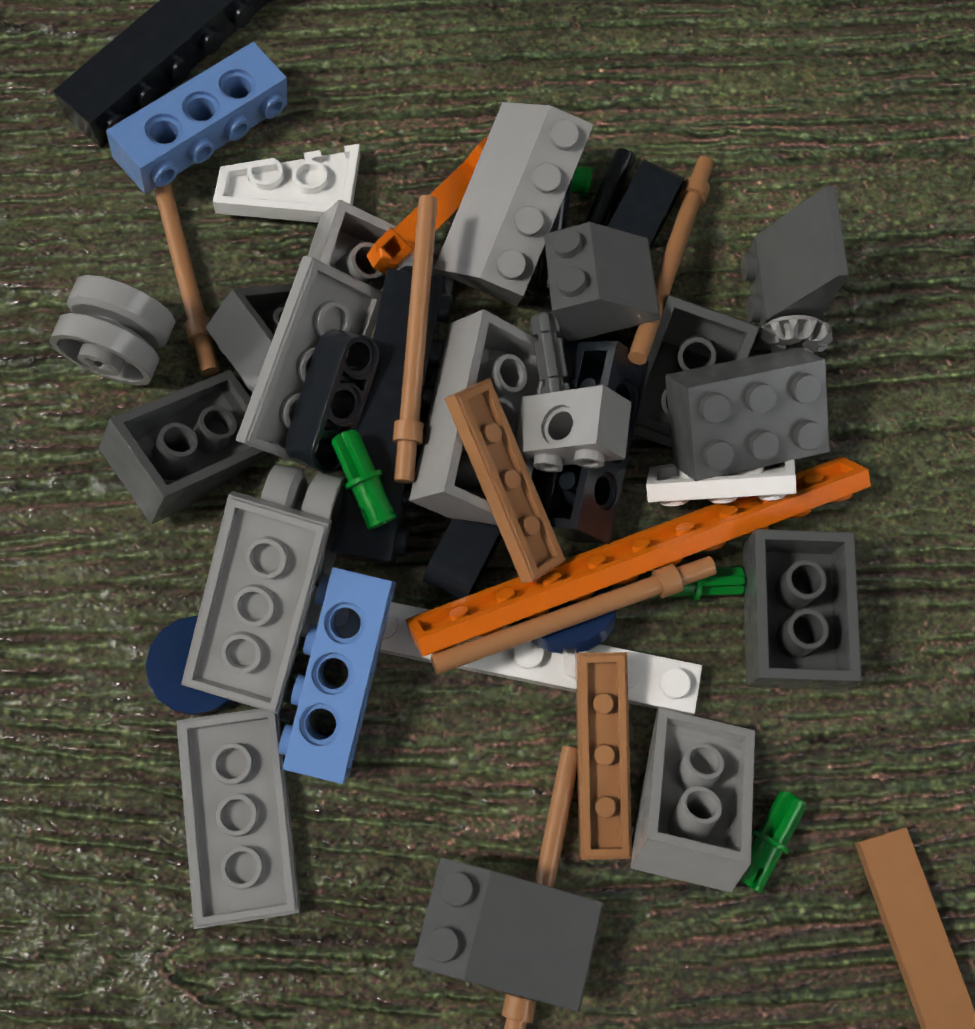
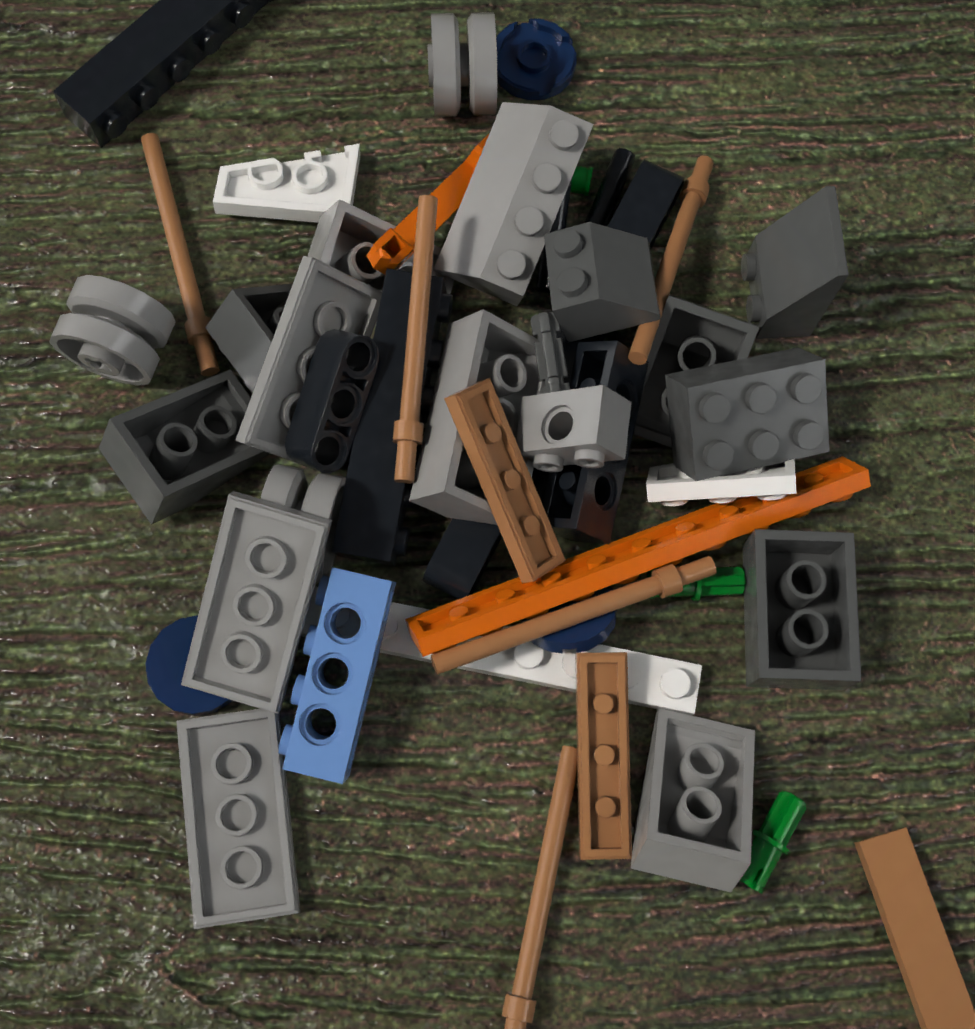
(229, 99): medium blue brick -> none
(363, 479): green axle -> none
(463, 64): none -> light grey wheel
(509, 934): dark grey slope -> none
(535, 59): none -> dark blue tile
(794, 332): light grey gear -> none

